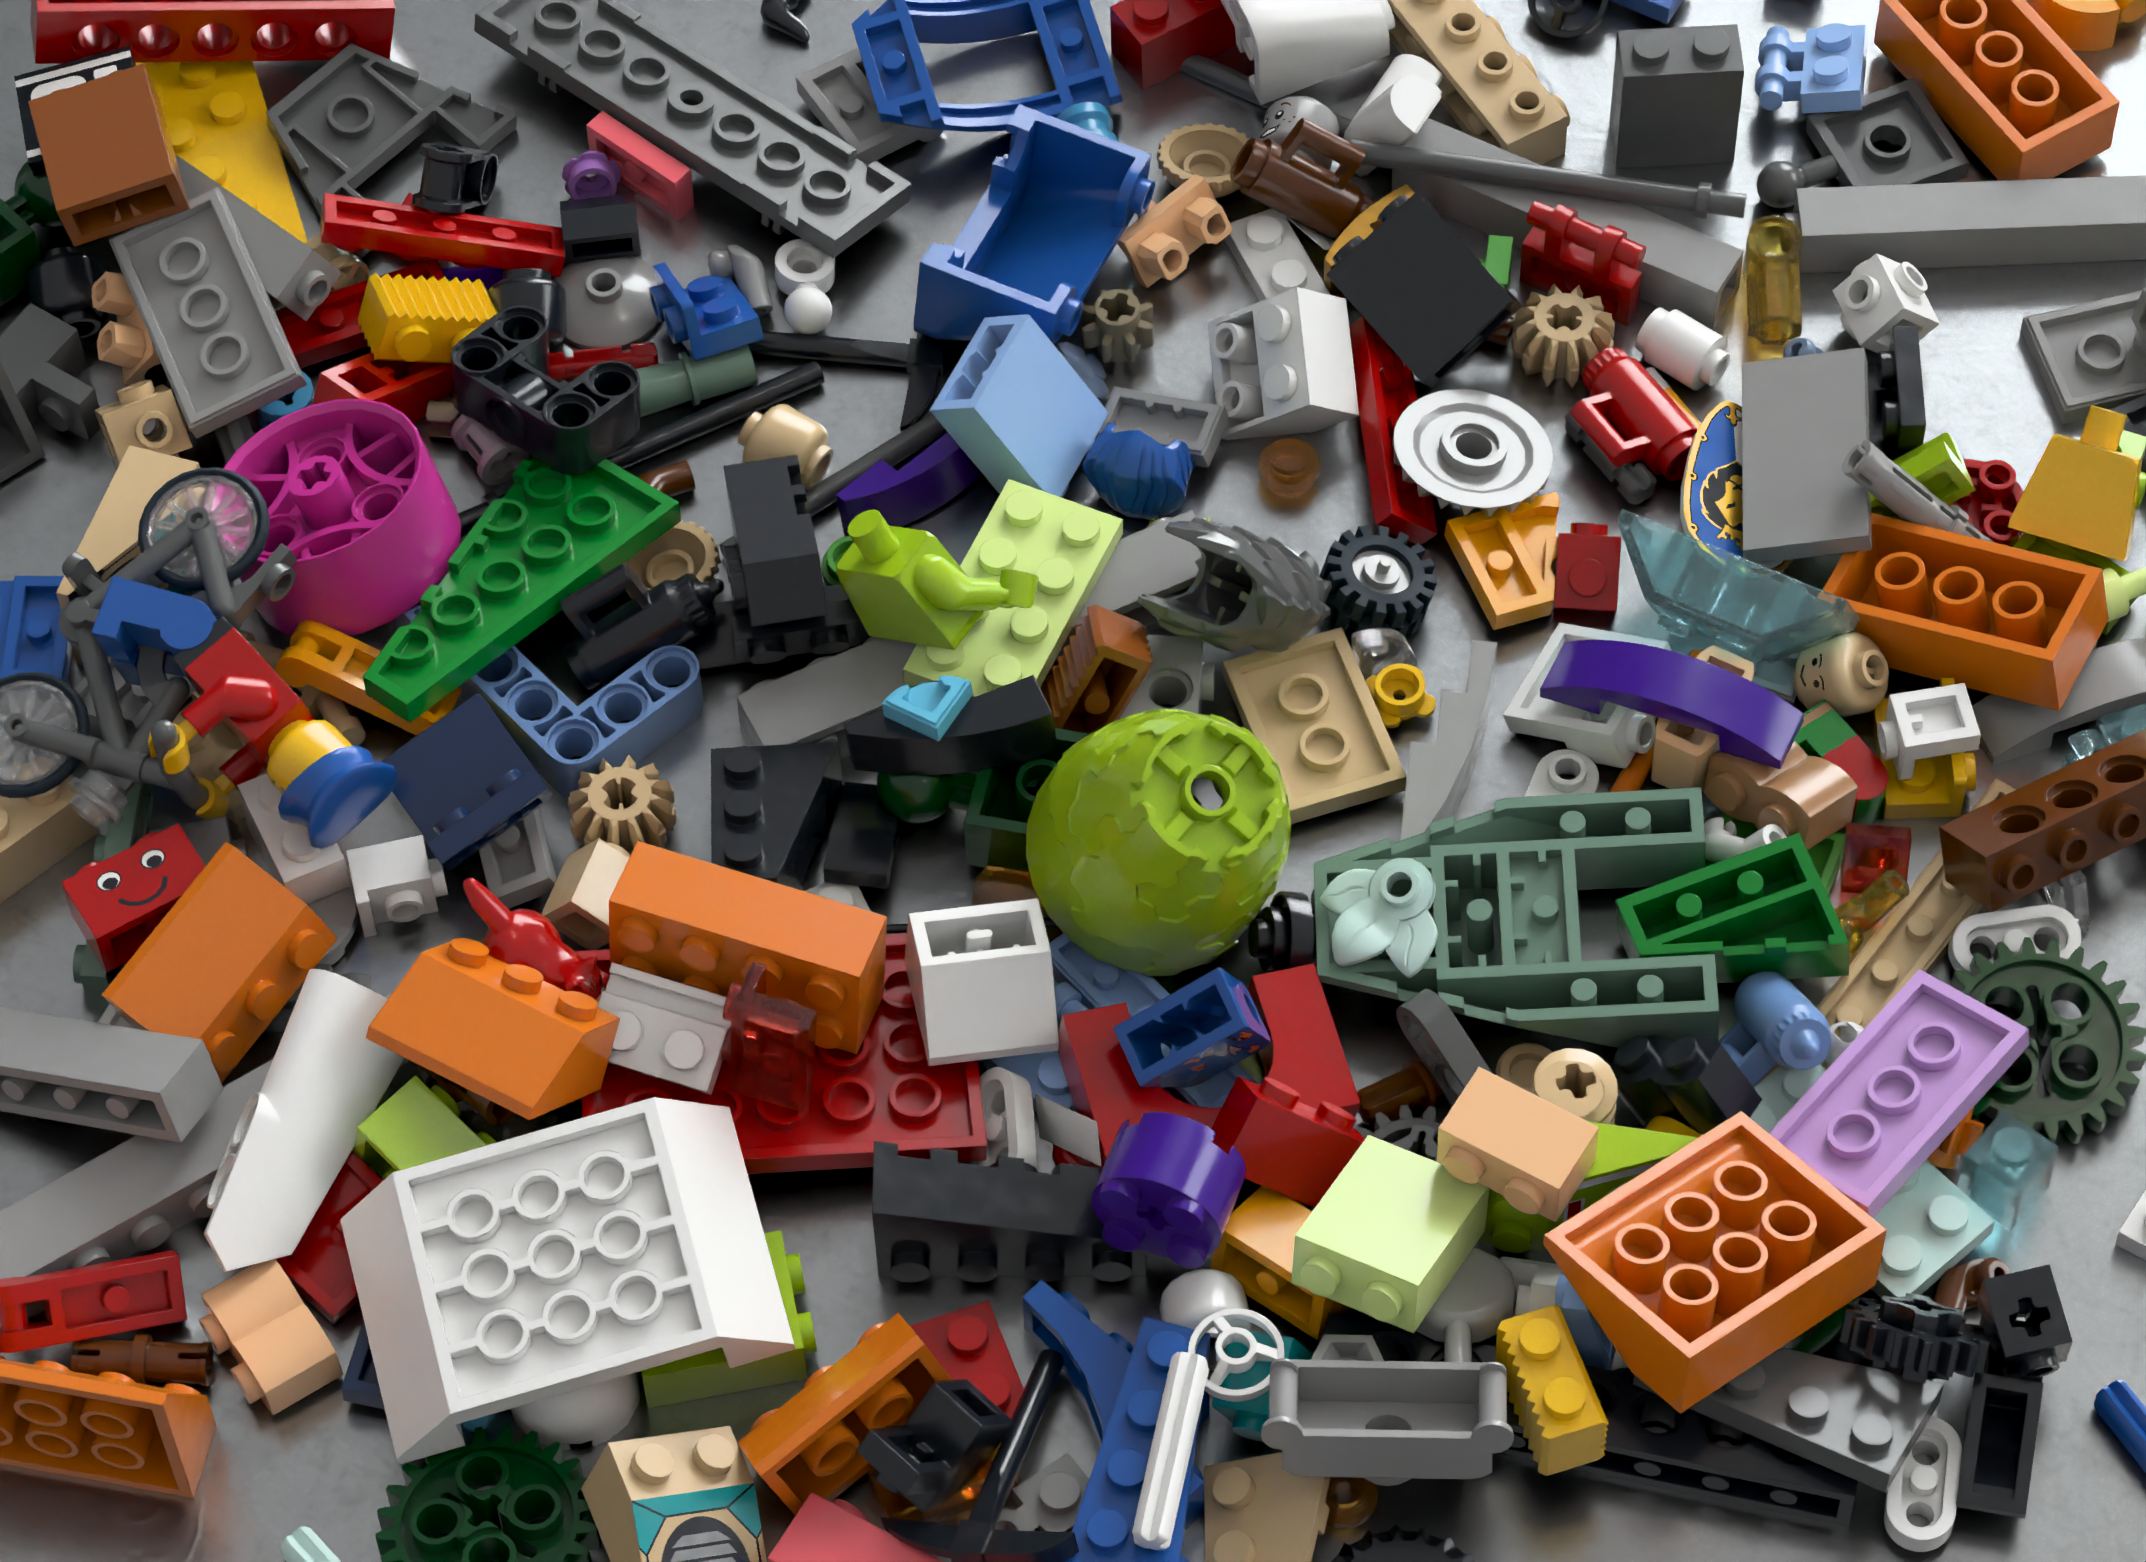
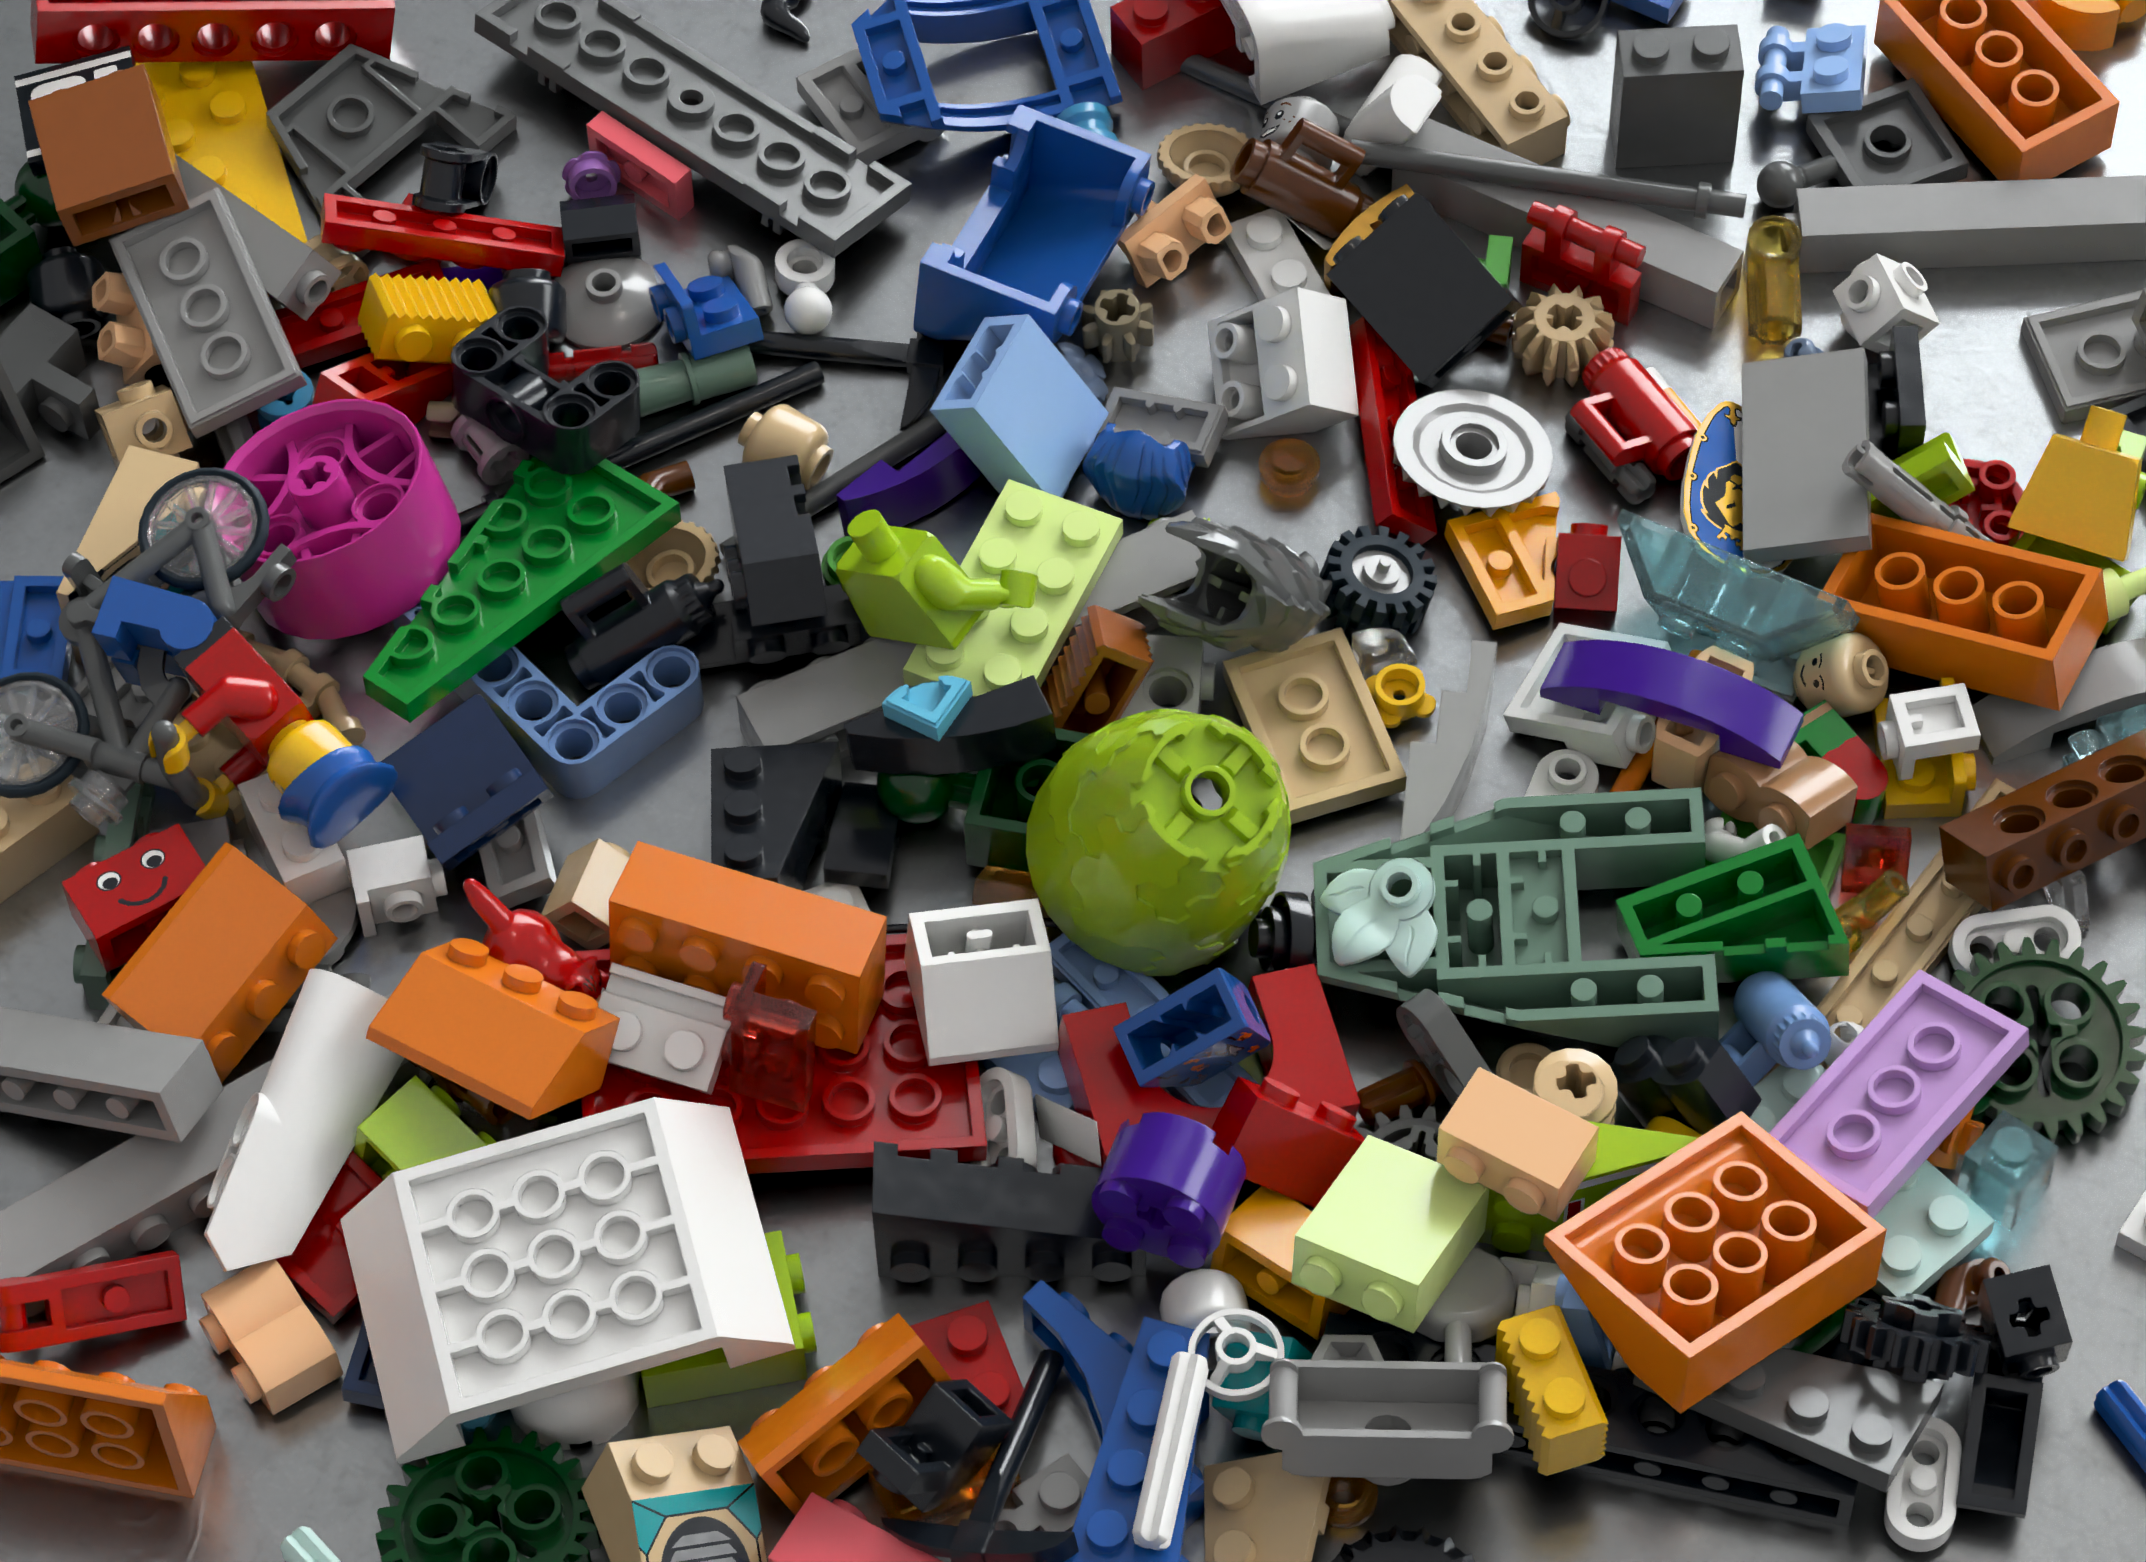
(145, 1360): reddish brown pin -> none
(337, 667): light orange plate -> none
(622, 806): tan gear -> none
(1683, 348): white brick -> none

